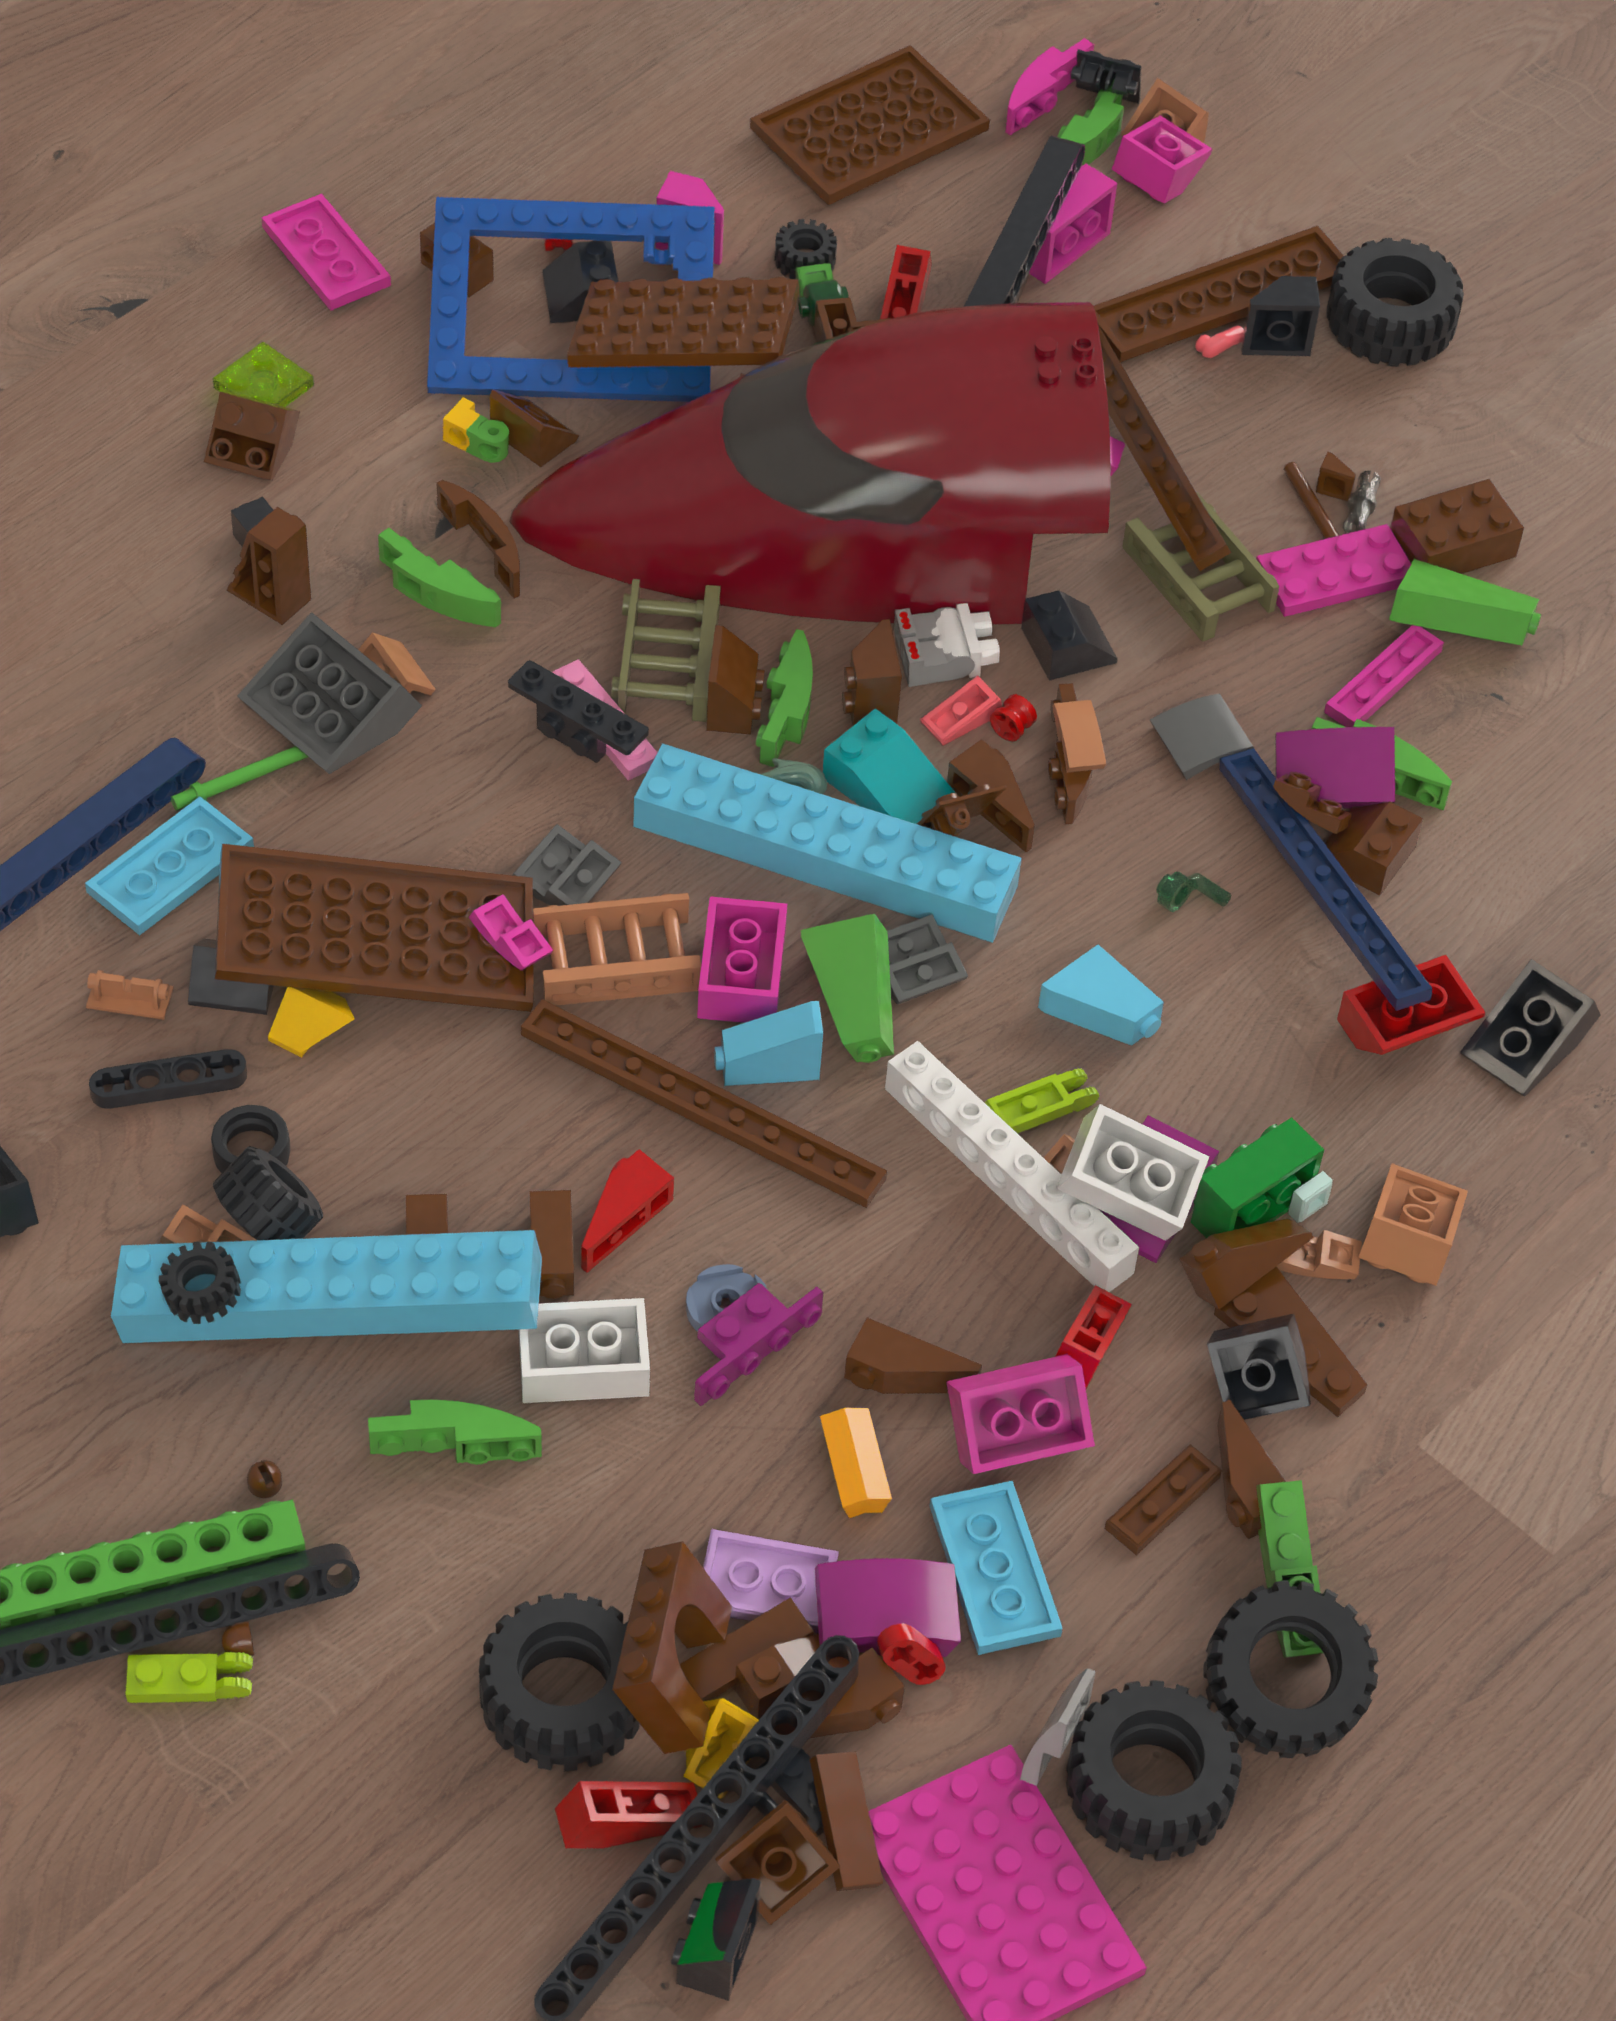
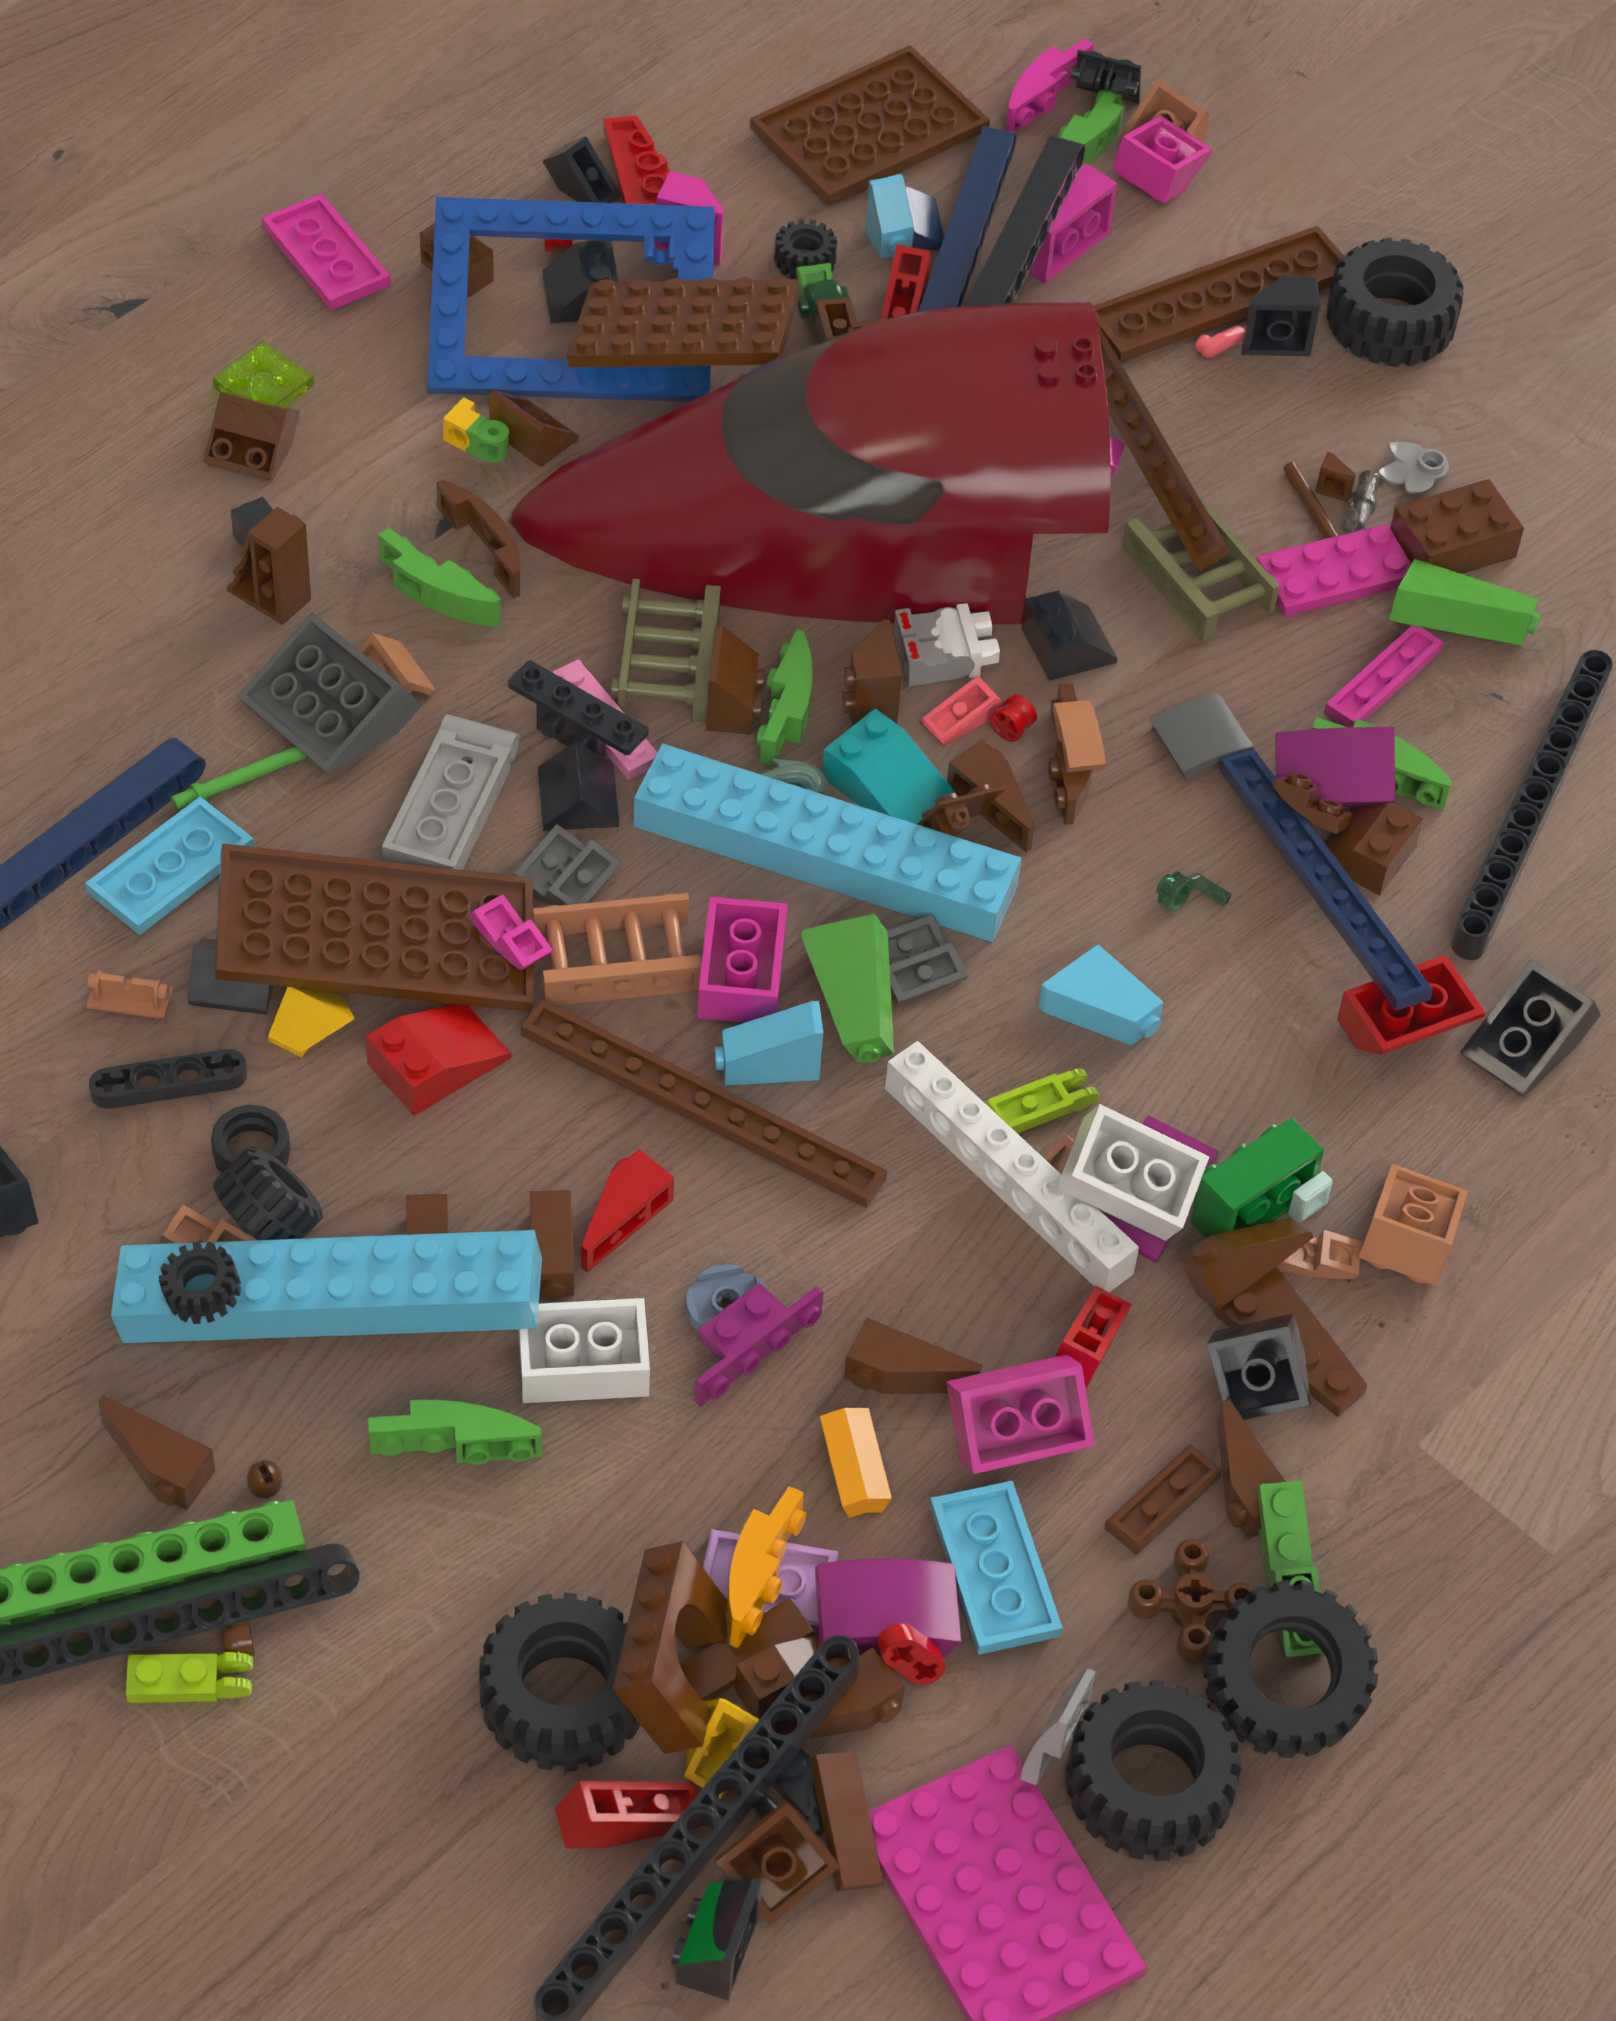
(166, 1461): none -> reddish brown slope
(433, 1054): none -> red slope
(451, 795): none -> light grey hinge
(578, 790): none -> black slope
(581, 173): none -> black slope
(635, 160): none -> red wing
(757, 1563): none -> light orange slope
(888, 215): none -> medium azure slope
(926, 220): none -> dark blue slope
(970, 220): none -> dark blue beam
(1190, 1562): none -> reddish brown gear
(1414, 467): none -> light grey plate
(1531, 805): none -> black beam

